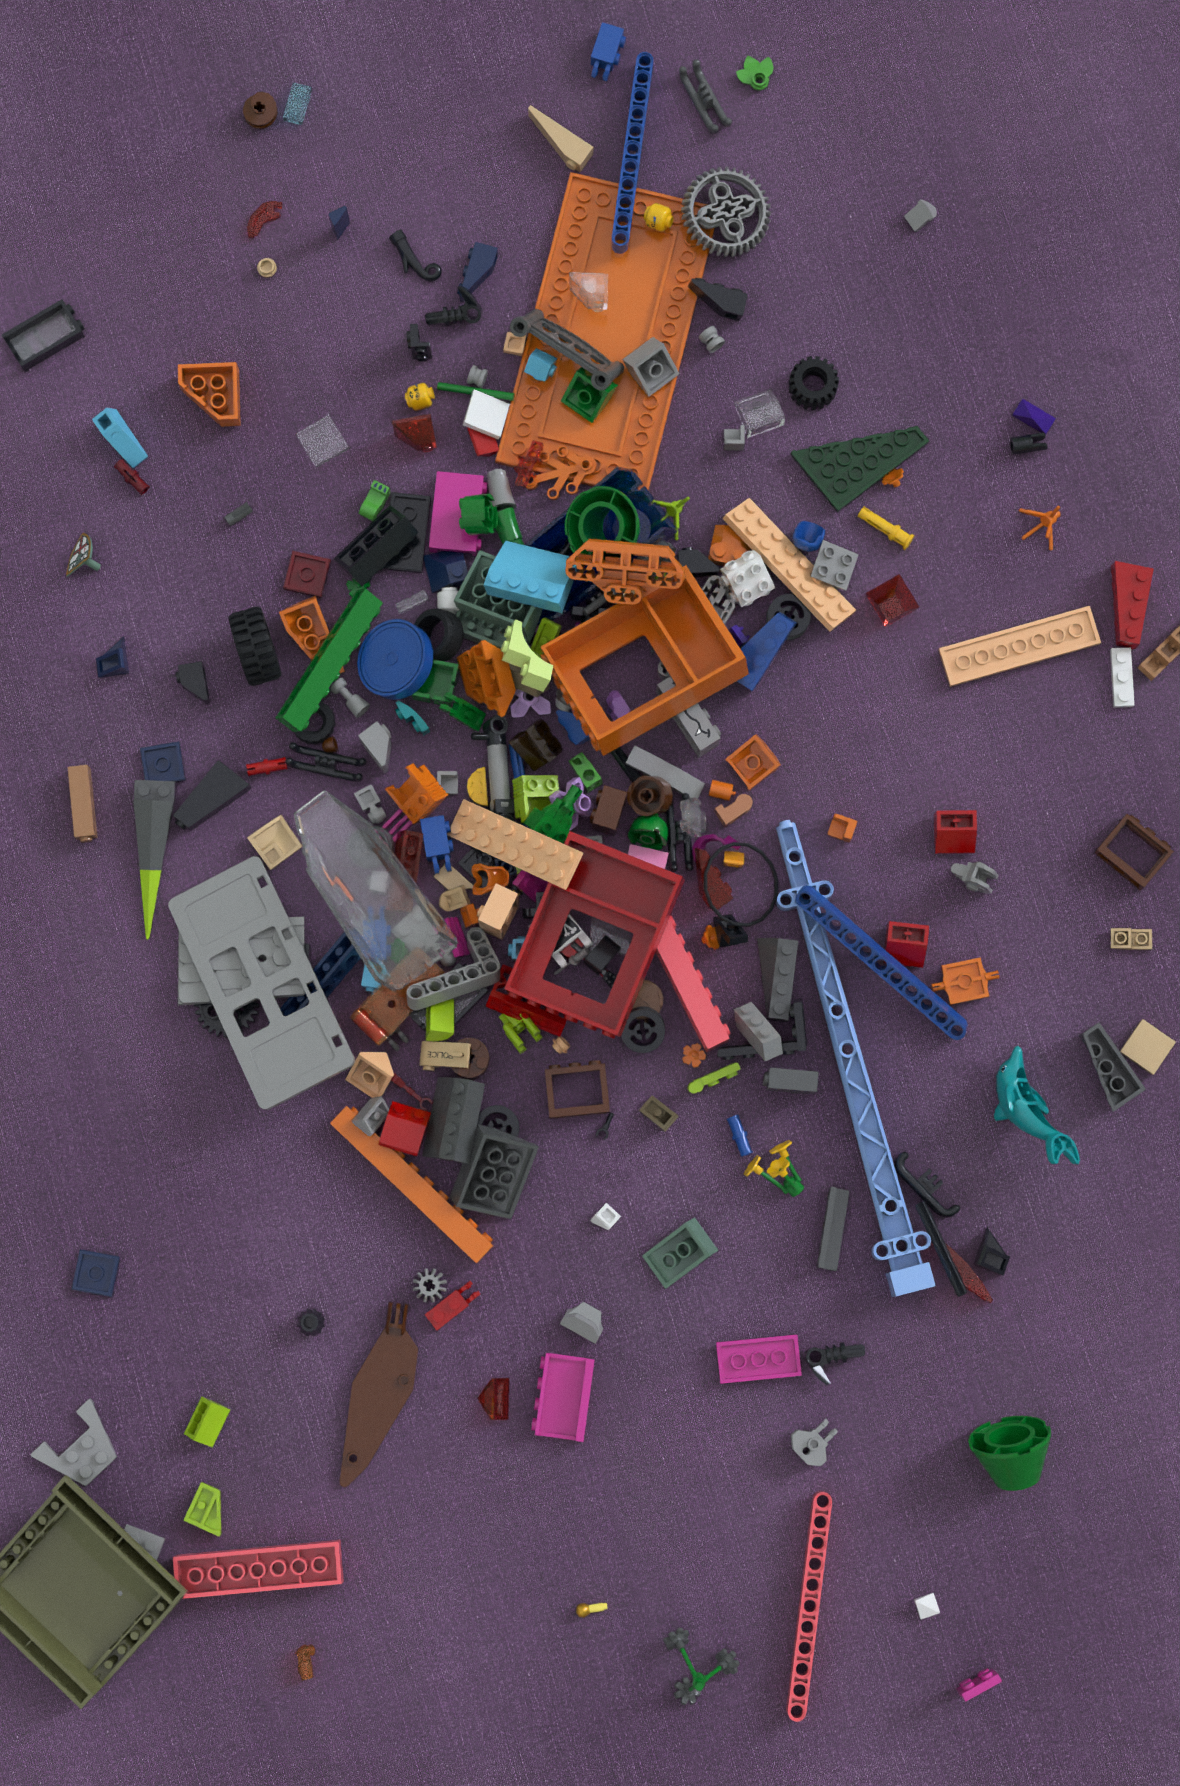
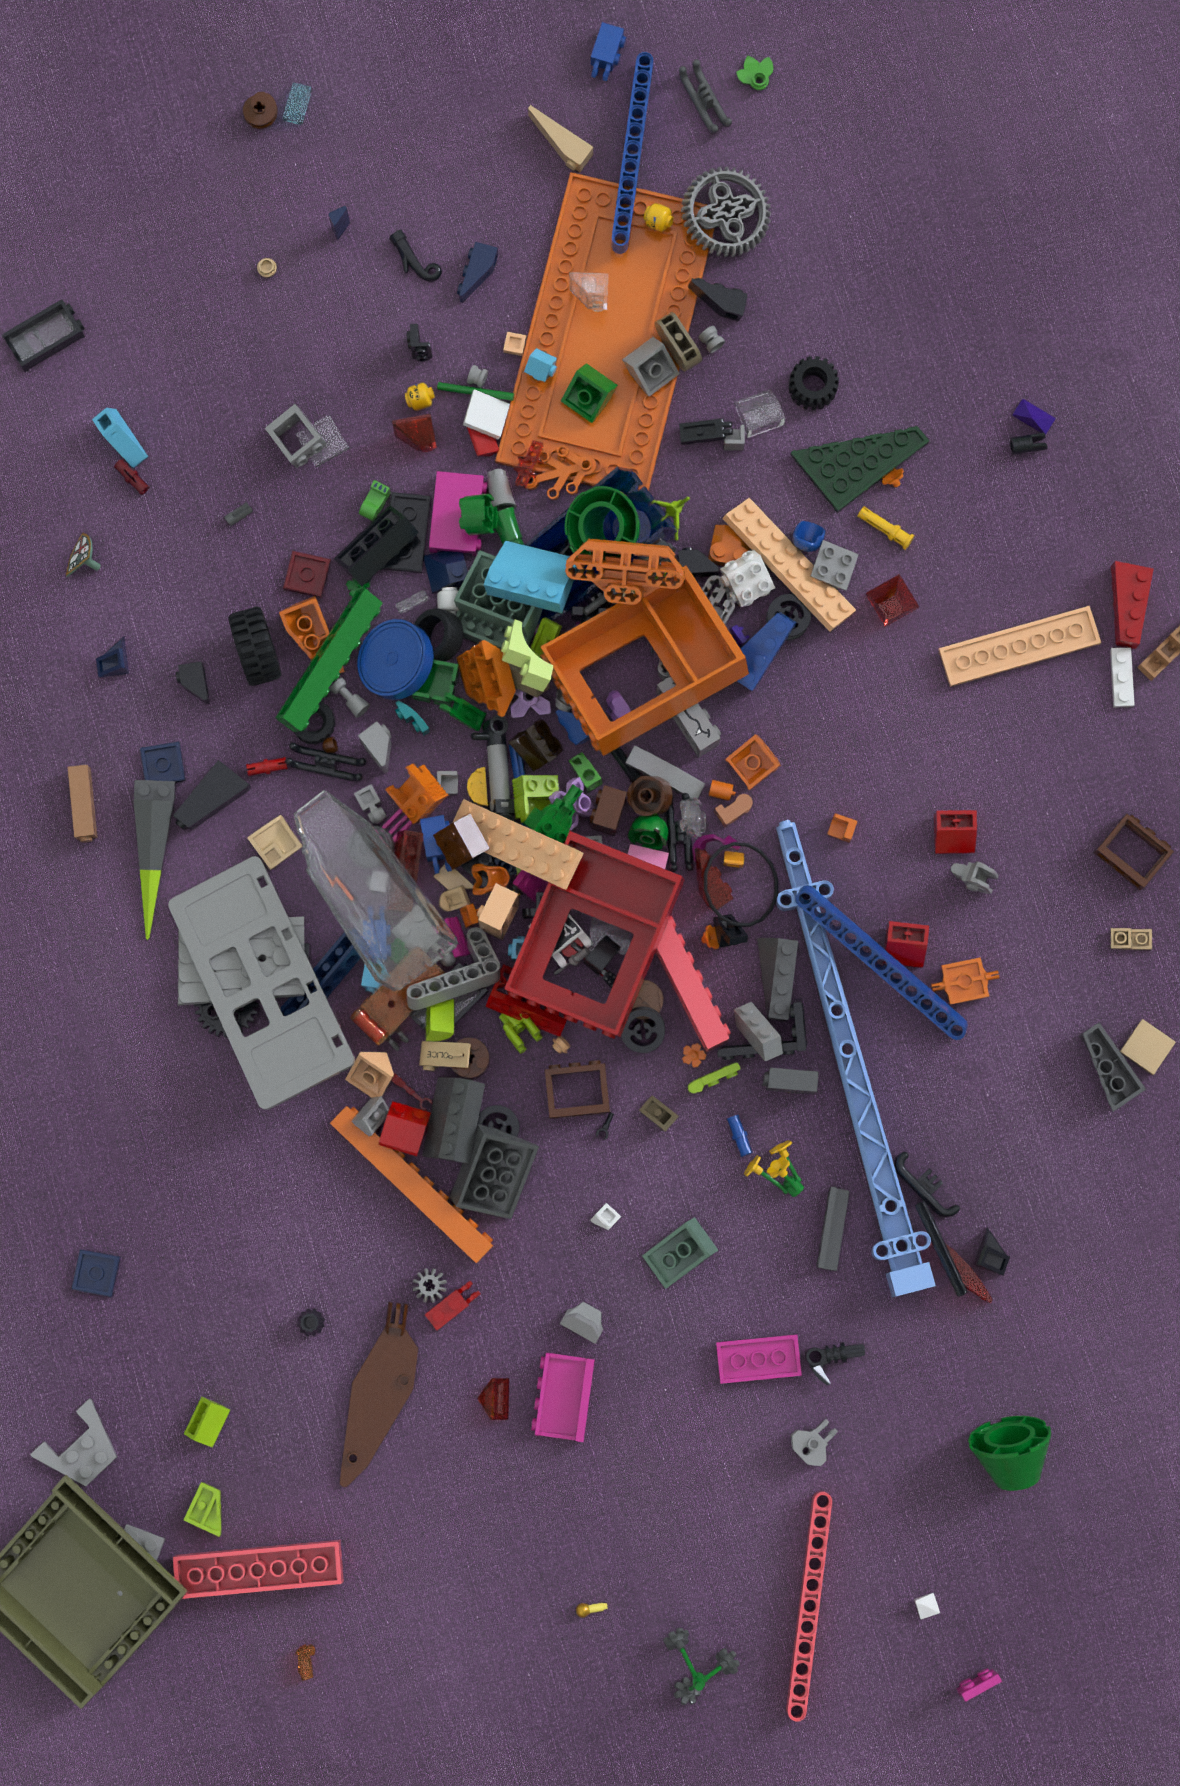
(214, 389): orange brick -> none
(263, 214): clear red piece -> none
(284, 423): none -> light grey window
(460, 314): black piece -> none
(461, 841): none -> reddish brown brick
(602, 373): dark grey piece -> none
(678, 341): none -> dark tan brick
(704, 431): none -> black hinge
(920, 214): light grey tile -> none
(1023, 1108): teal animal -> none
(1047, 519): orange plant -> none

